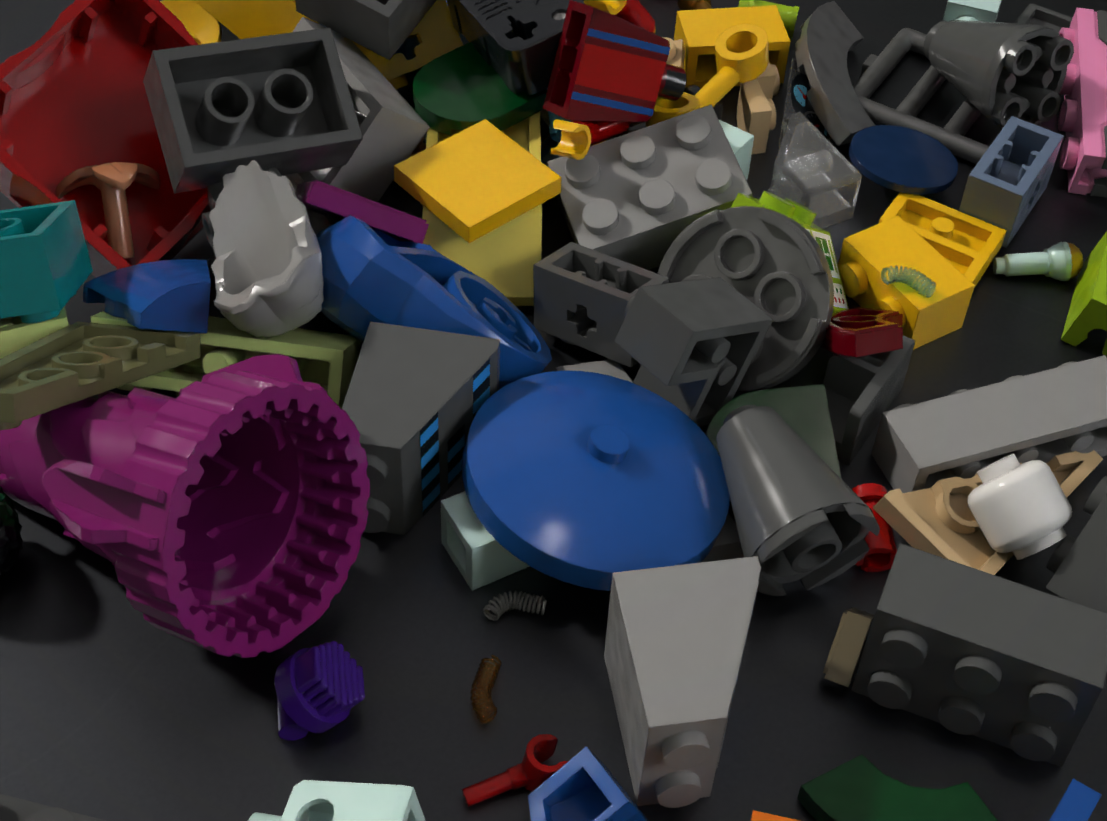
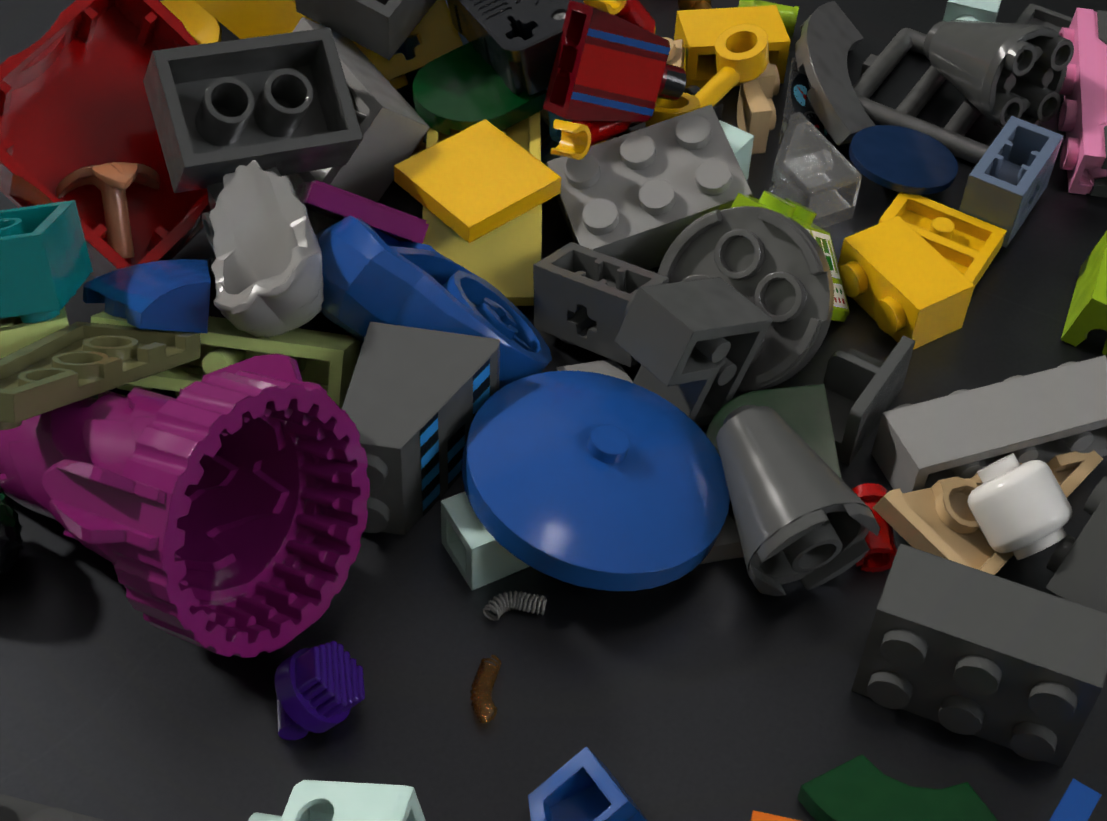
(526, 774): red hand -> none
(675, 670): light grey slope -> none
(848, 645): dark tan tile -> none
(864, 332): dark red tile -> none
(908, 279): clear light blue leg -> none
(1059, 262): light aqua piece -> none

